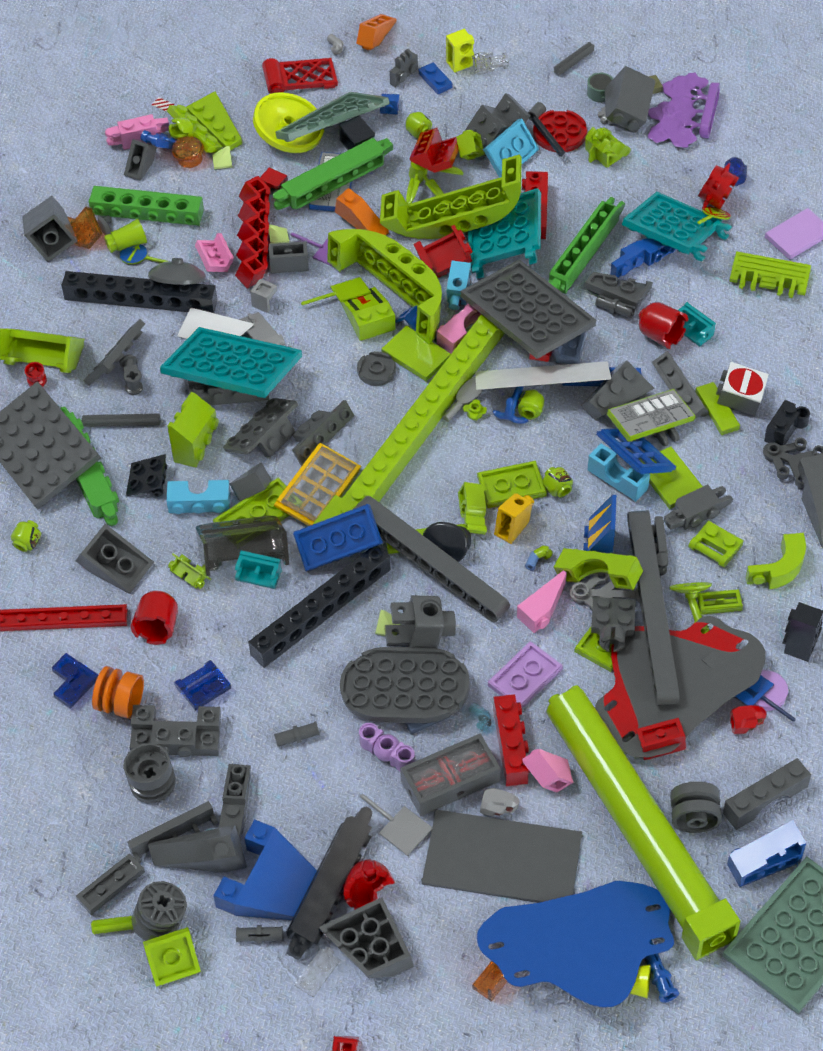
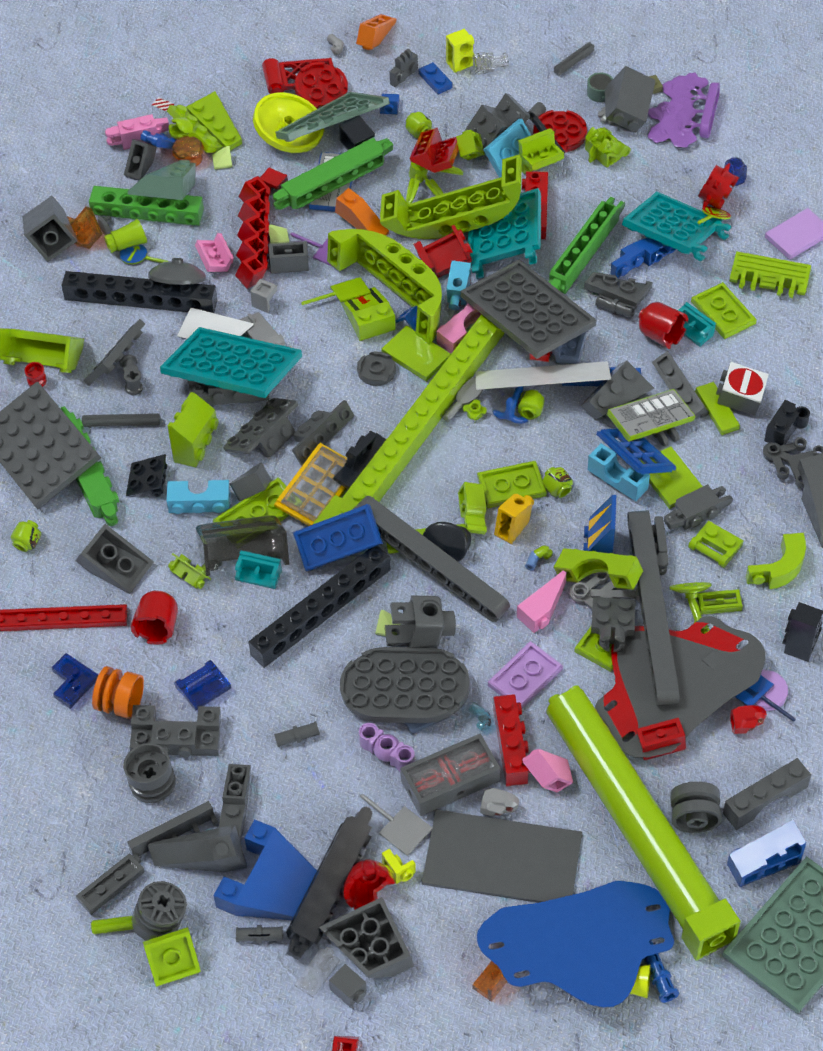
(168, 182): none -> sand green wedge
(320, 83): none -> red tile
(348, 985): none -> dark grey brick
(358, 458): none -> black bracket
(395, 866): none -> neon yellow bracket
(539, 151): none -> lime bracket
(724, 309): none -> lime tile

